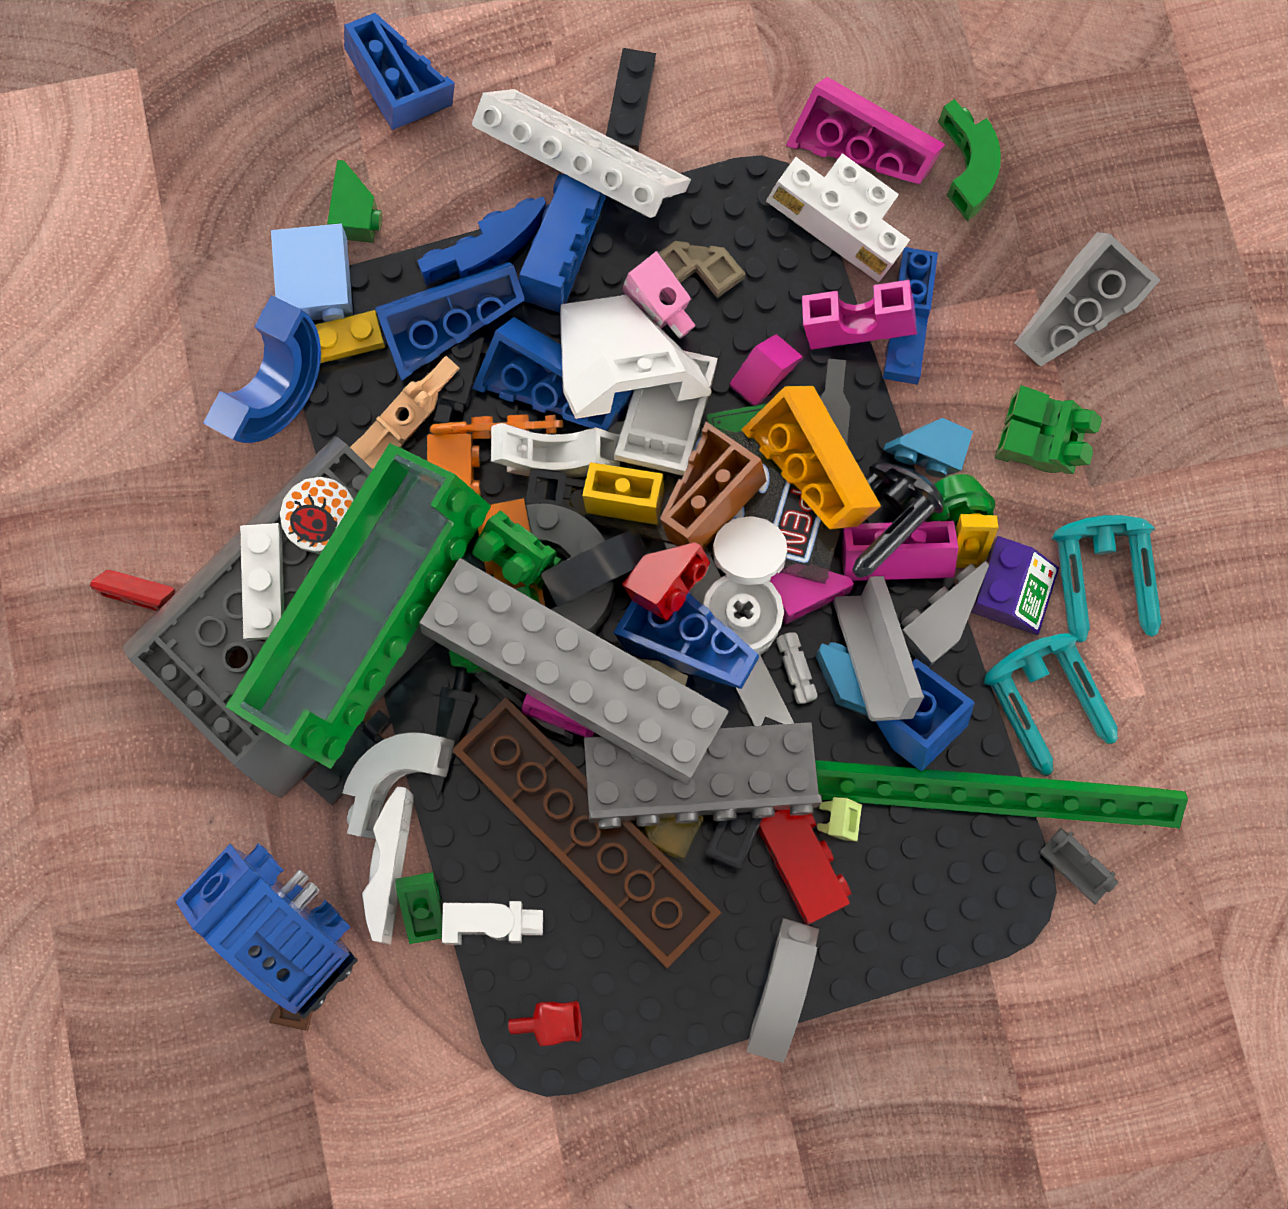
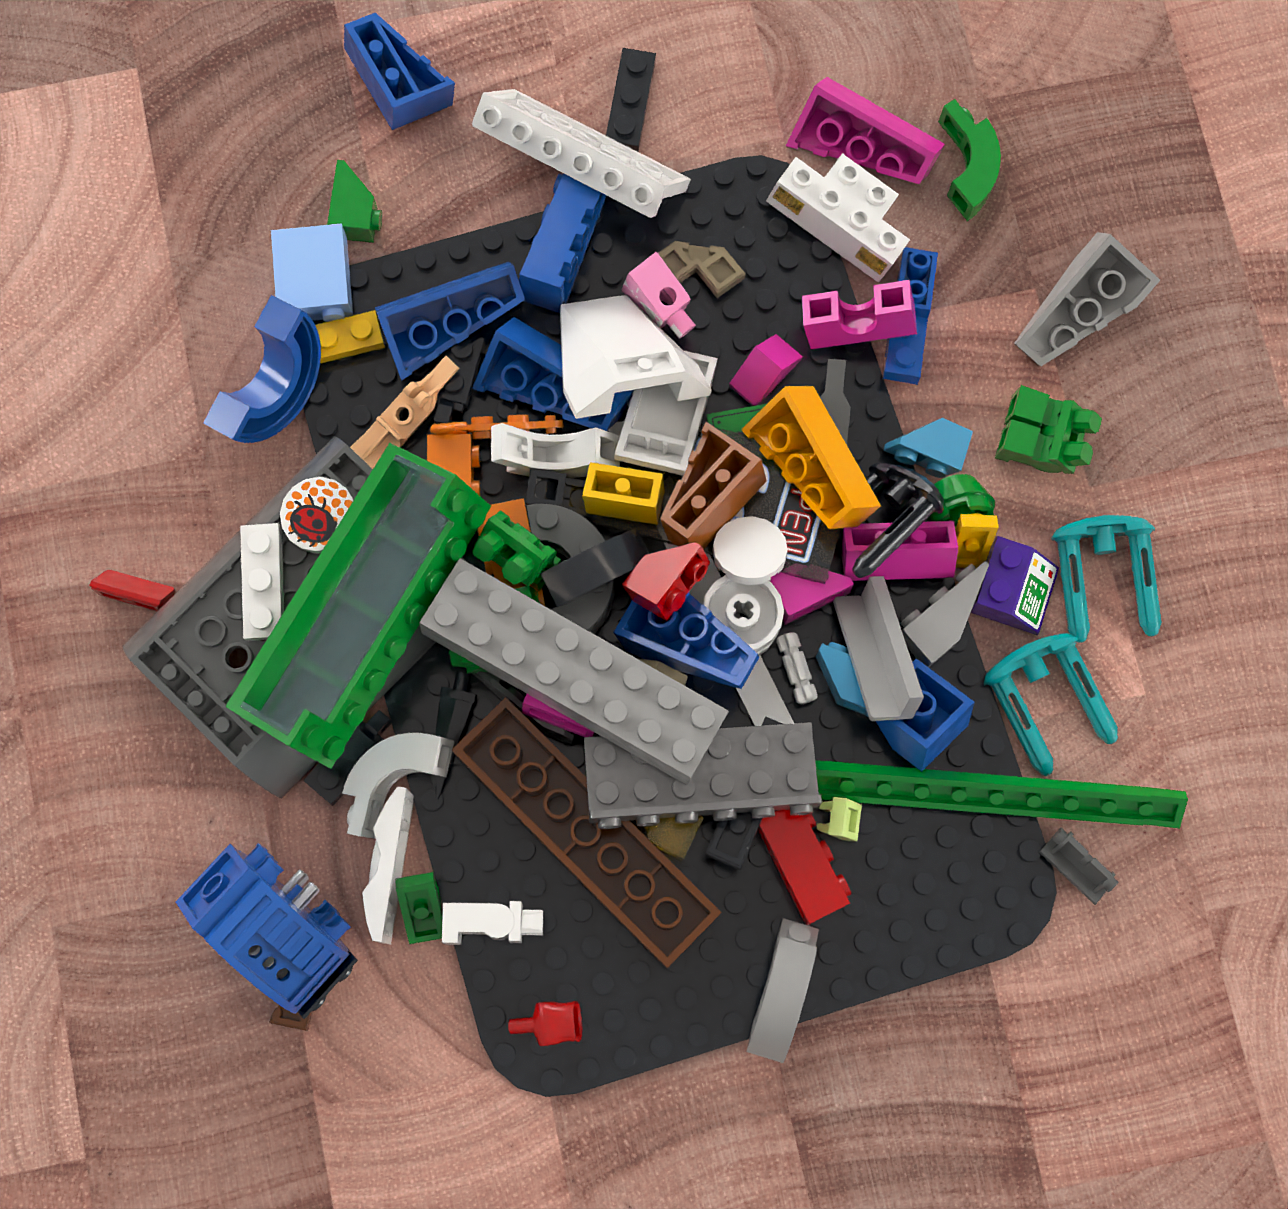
(499, 240): blue slope -> none

